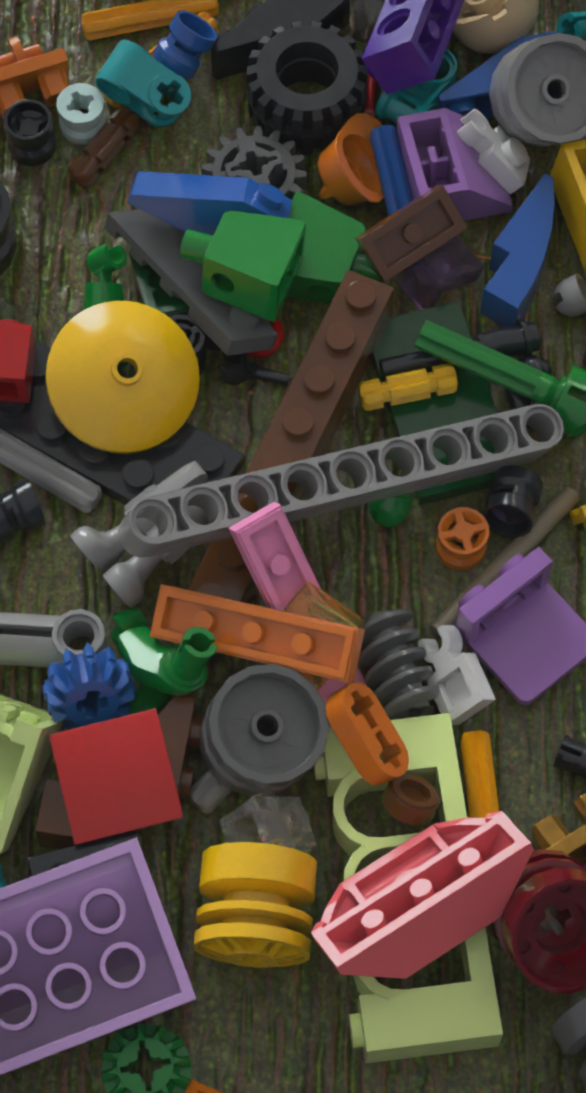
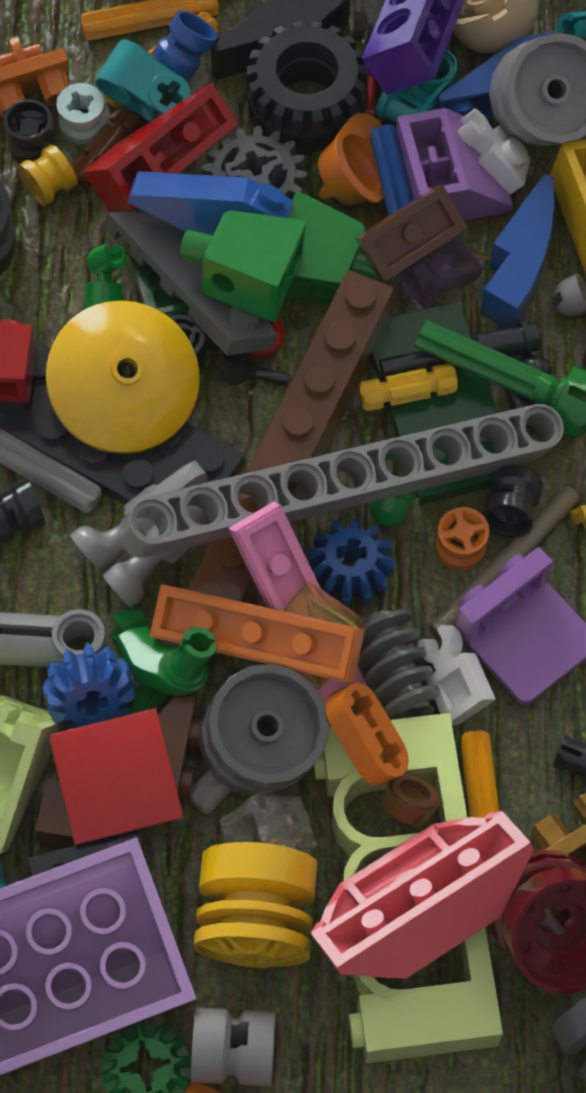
(47, 175): none -> yellow wheel
(161, 146): none -> red slope
(213, 1053): none -> light grey wheel
(369, 571): none -> blue gear

